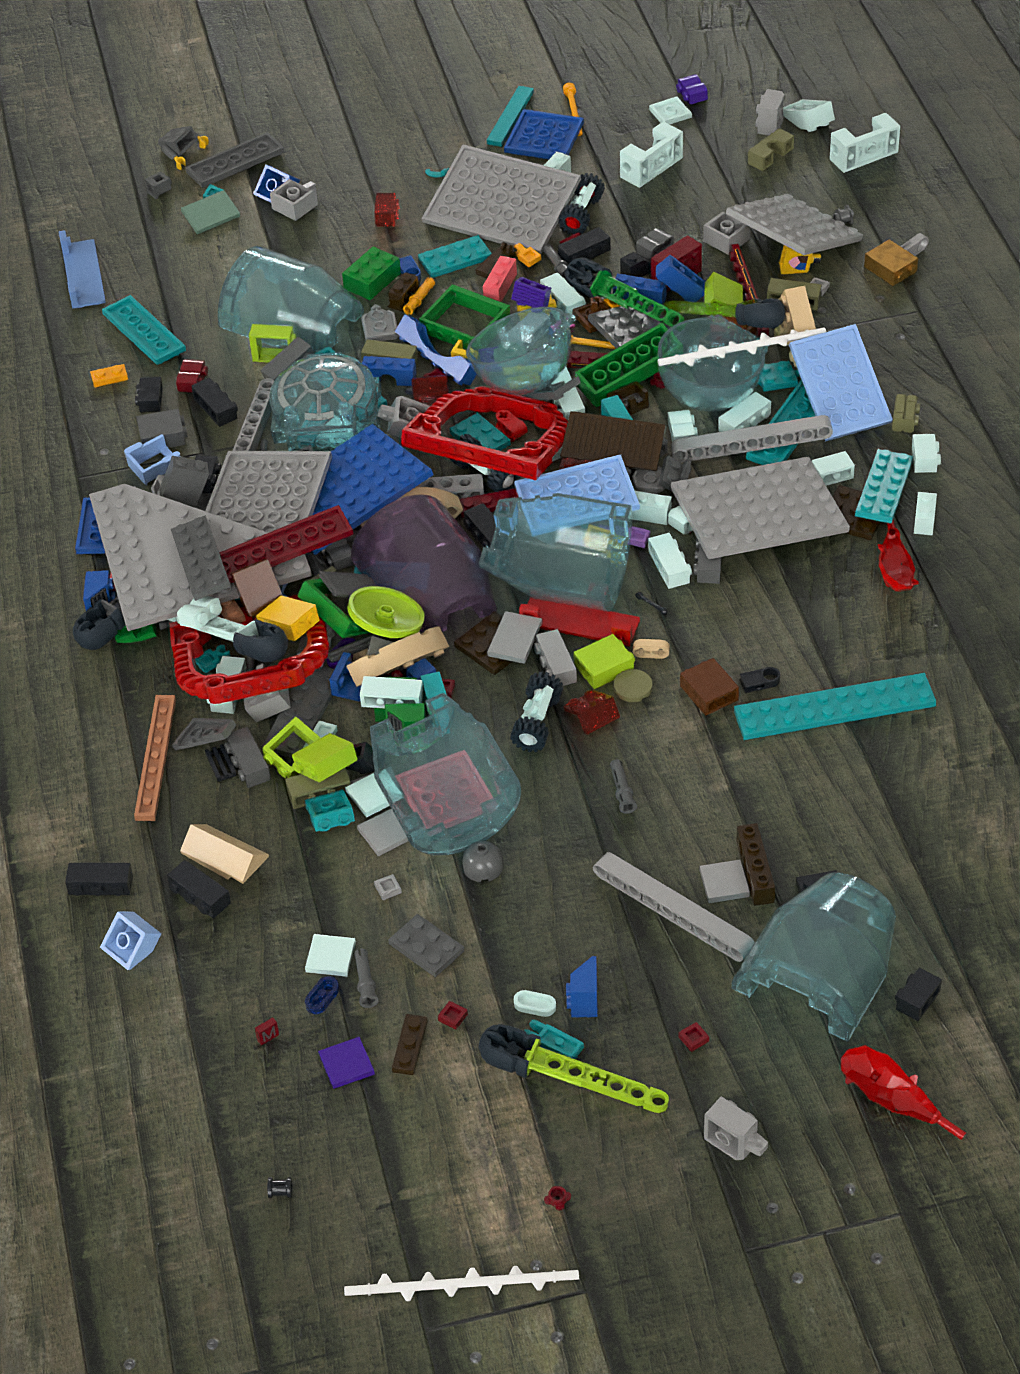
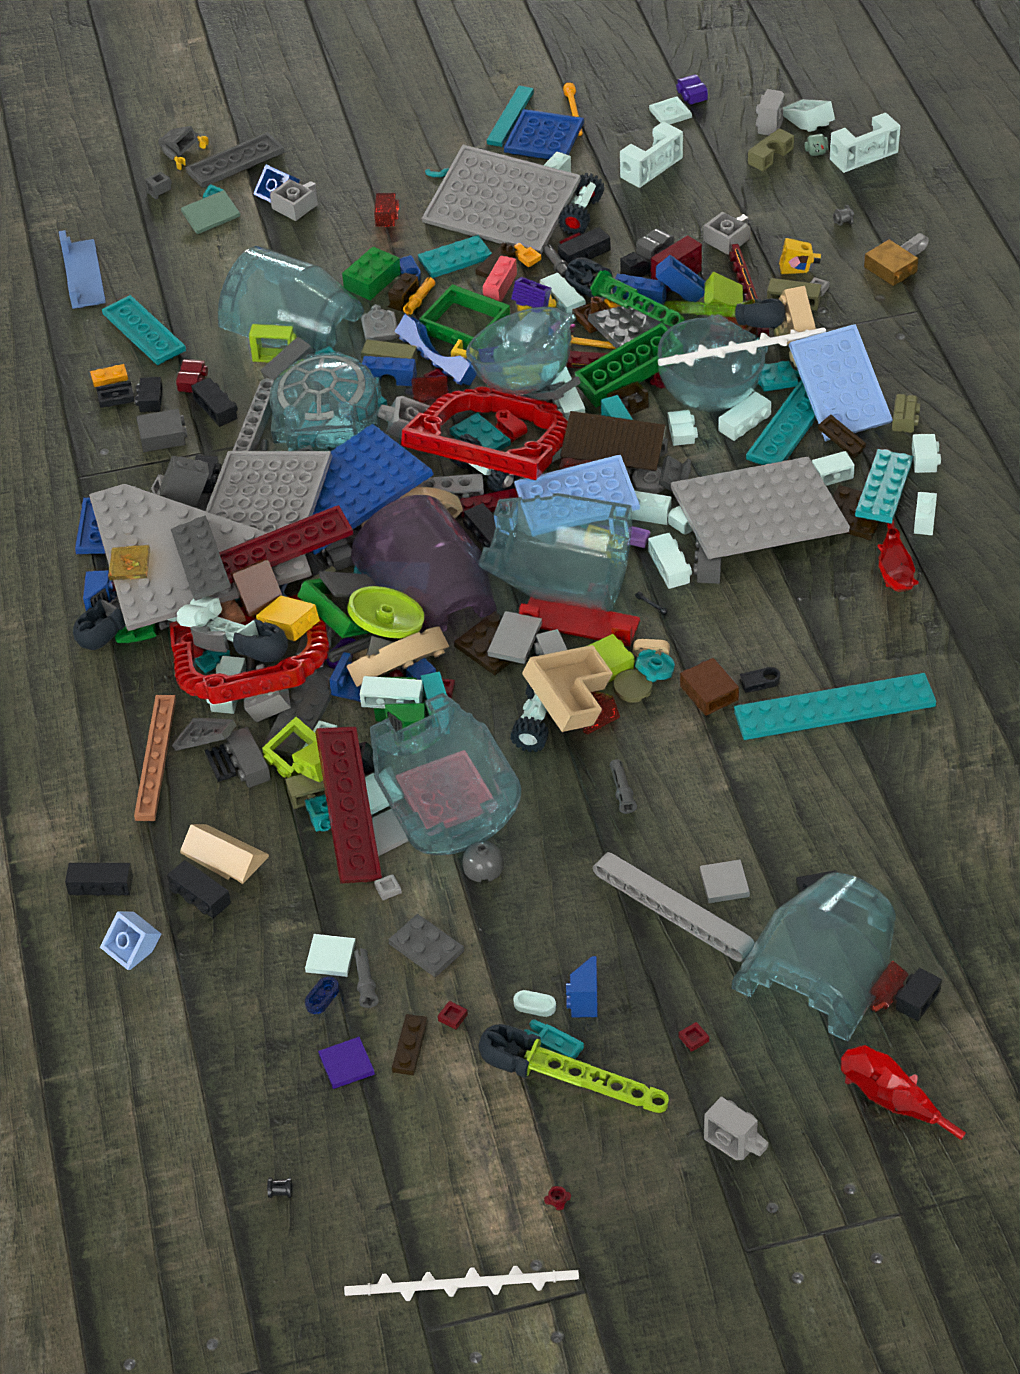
(115, 394): none -> black plate
(129, 562): none -> clear yellow tile
(141, 452): light blue piece -> none
(209, 640): none -> dark grey slope
(266, 1031): dark red tile -> none
(348, 805): none -> dark red plate
(566, 682): none -> tan piece
(655, 666): none -> teal plate
(752, 438): light grey beam -> none
(755, 864): dark brown brick -> none
(794, 224): light grey plate -> none
(816, 144): none -> sand green head
(842, 436): none -> dark brown hinge
(887, 986): none -> clear red bracket

